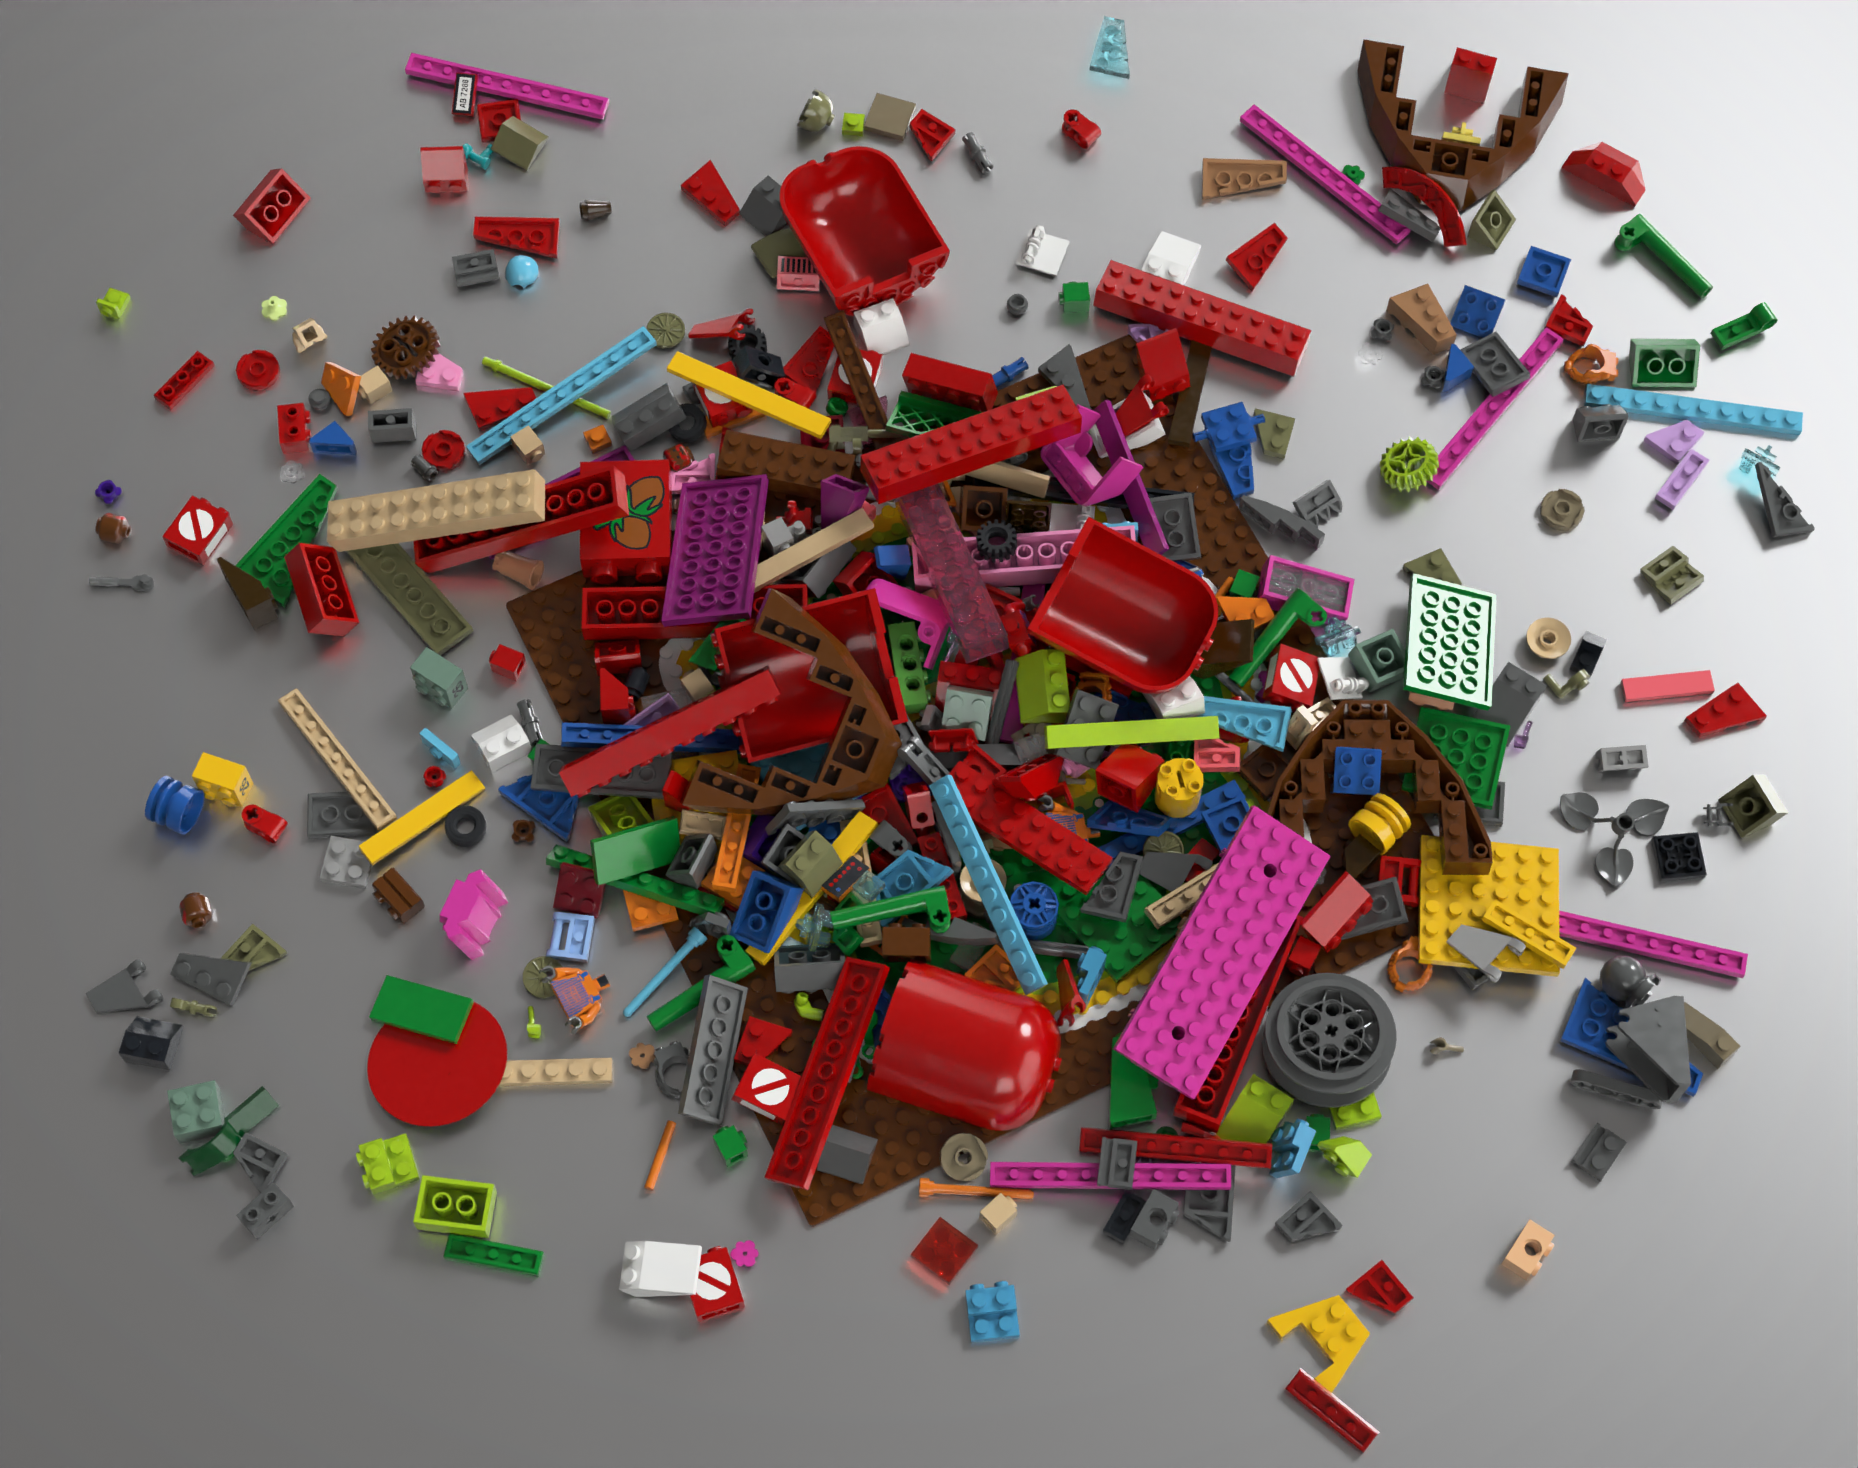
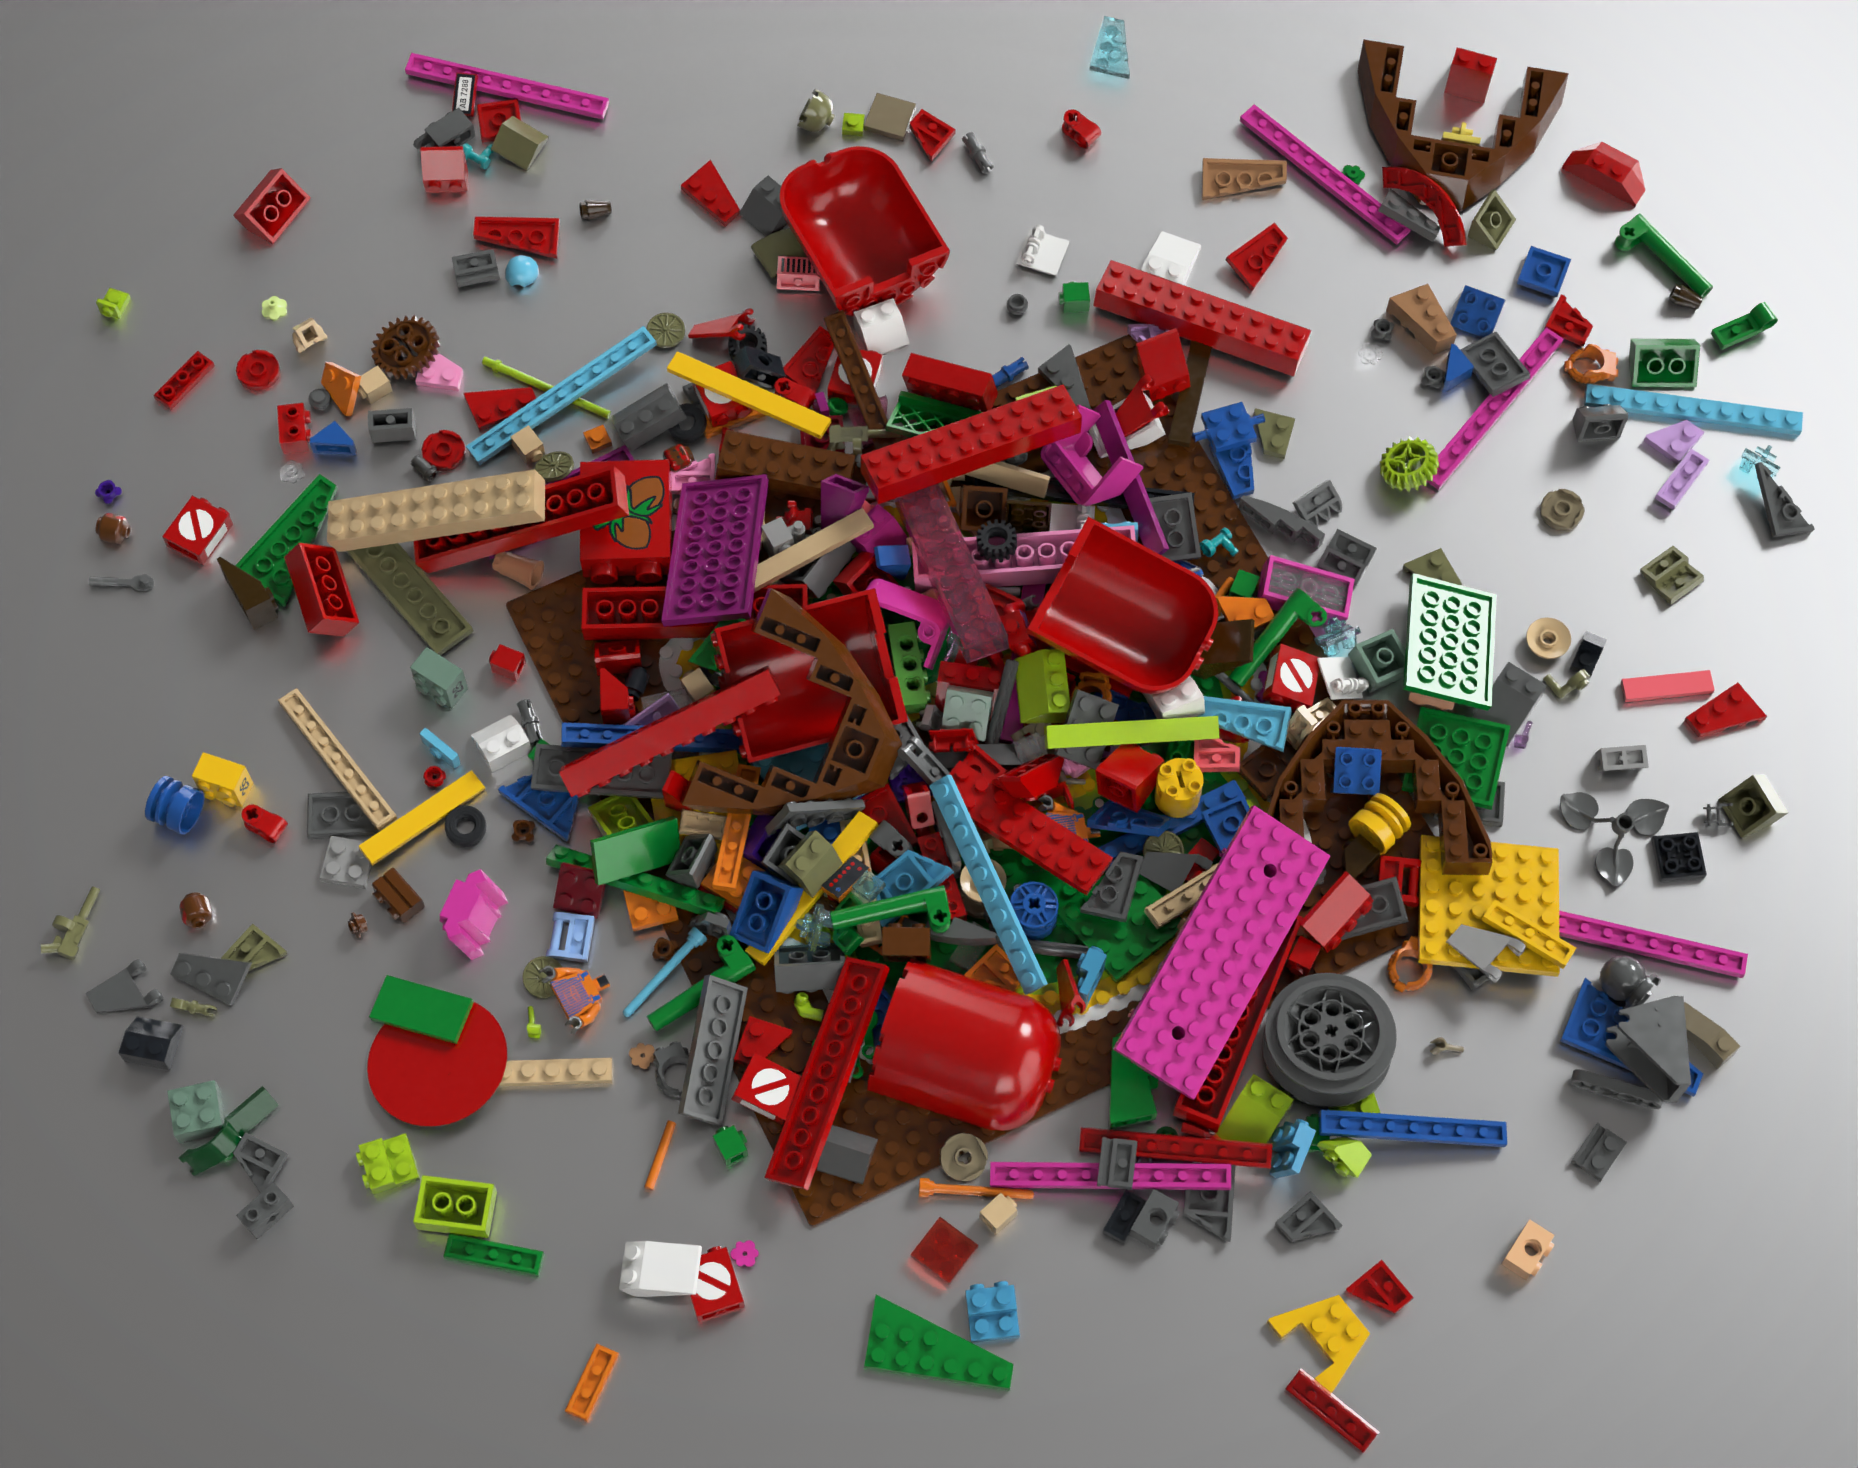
(73, 928): none -> olive piece
(357, 924): none -> reddish brown plate
(448, 131): none -> dark grey hinge
(555, 466): none -> olive wheel
(592, 1382): none -> orange tile
(662, 943): none -> reddish brown plate
(820, 404): none -> magenta plate
(885, 532): none -> dark pink slope
(917, 1347): none -> green wing
(1208, 547): none -> teal piece
(1347, 556): none -> dark grey slope
(1412, 1128): none -> blue plate
(1685, 297): none -> dark brown cone

